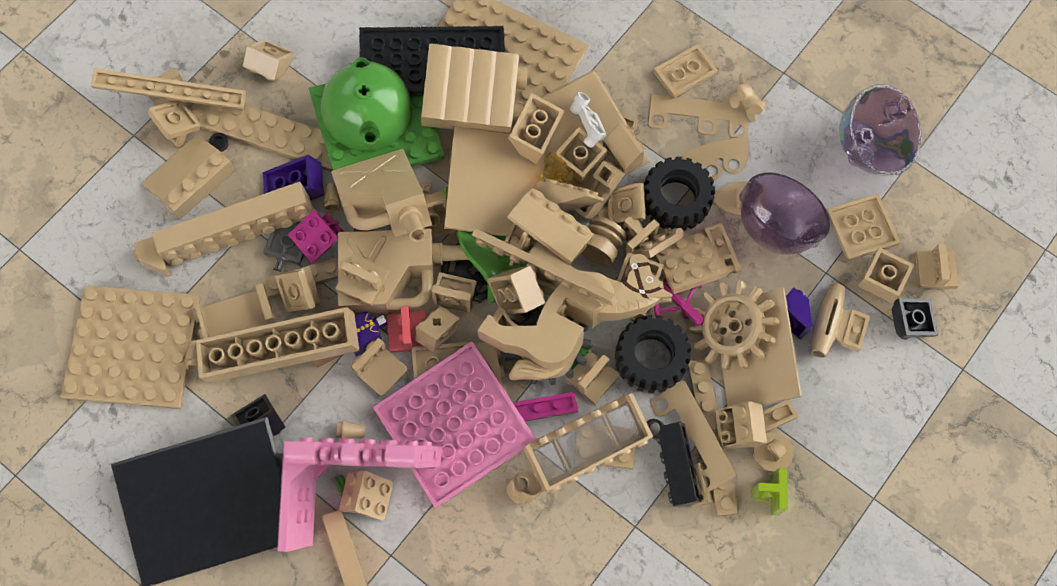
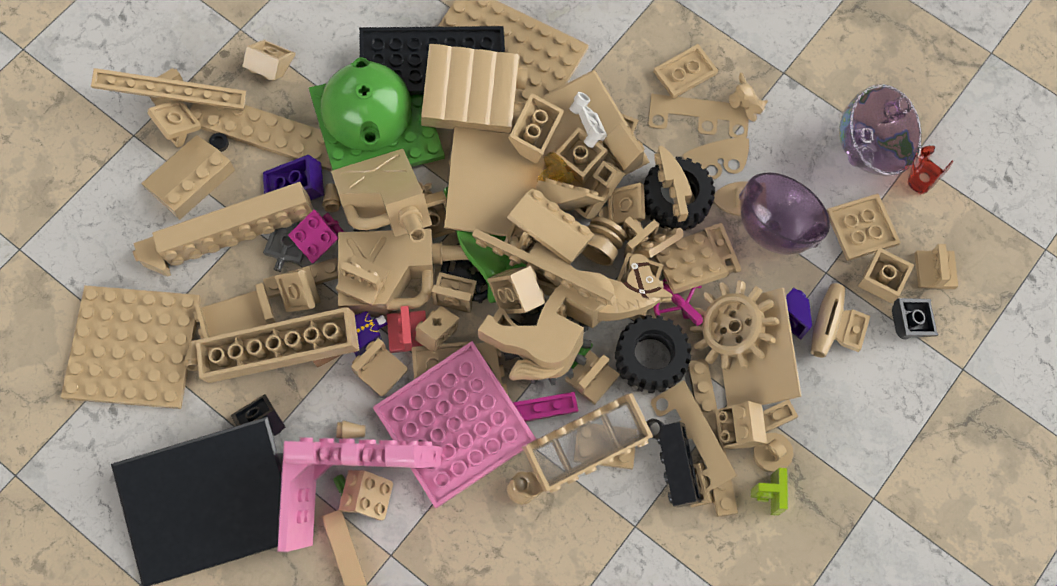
(675, 179): none -> tan slope
(923, 164): none -> clear red piece

